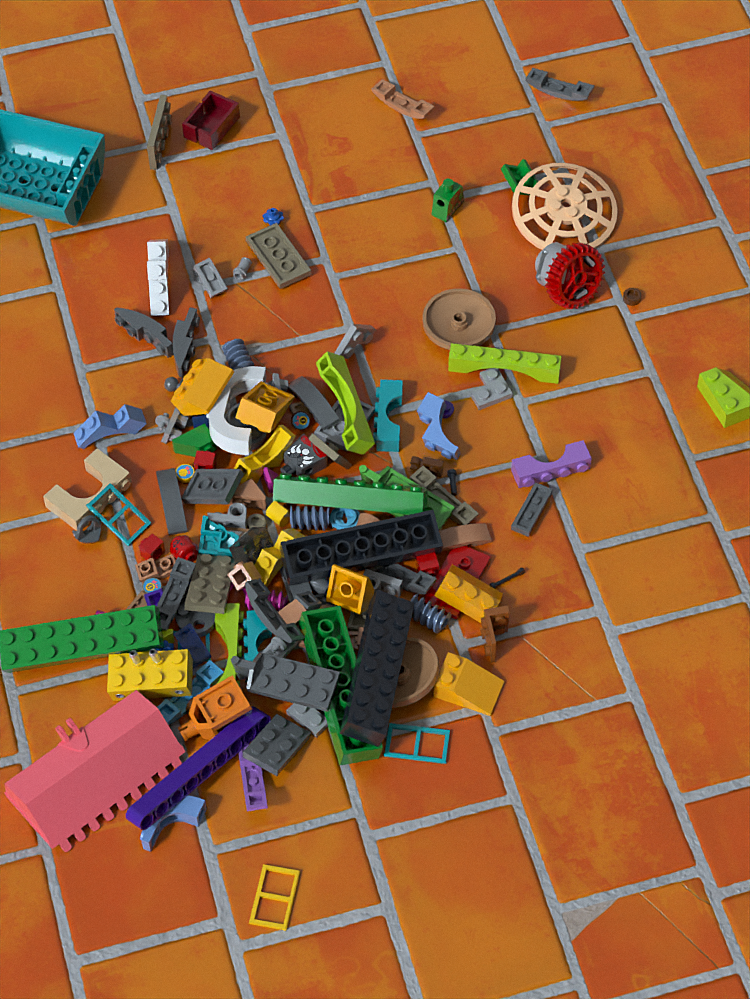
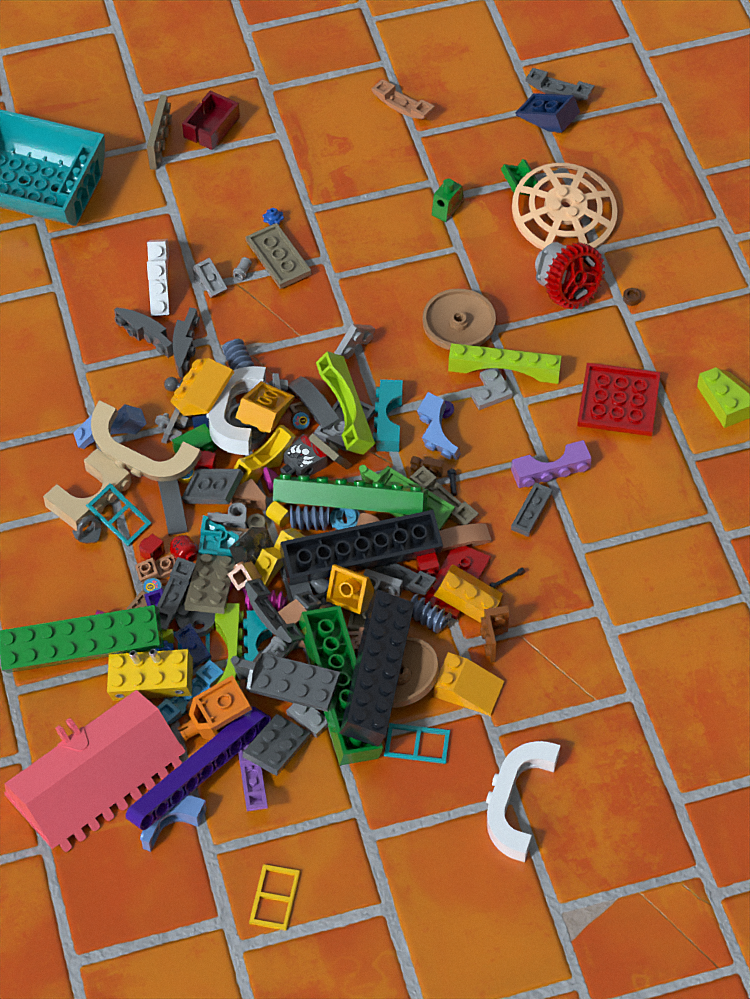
(169, 470): none -> tan arch
(527, 756): none -> white arch
(549, 111): none -> dark blue slope
(619, 399): none -> red plate

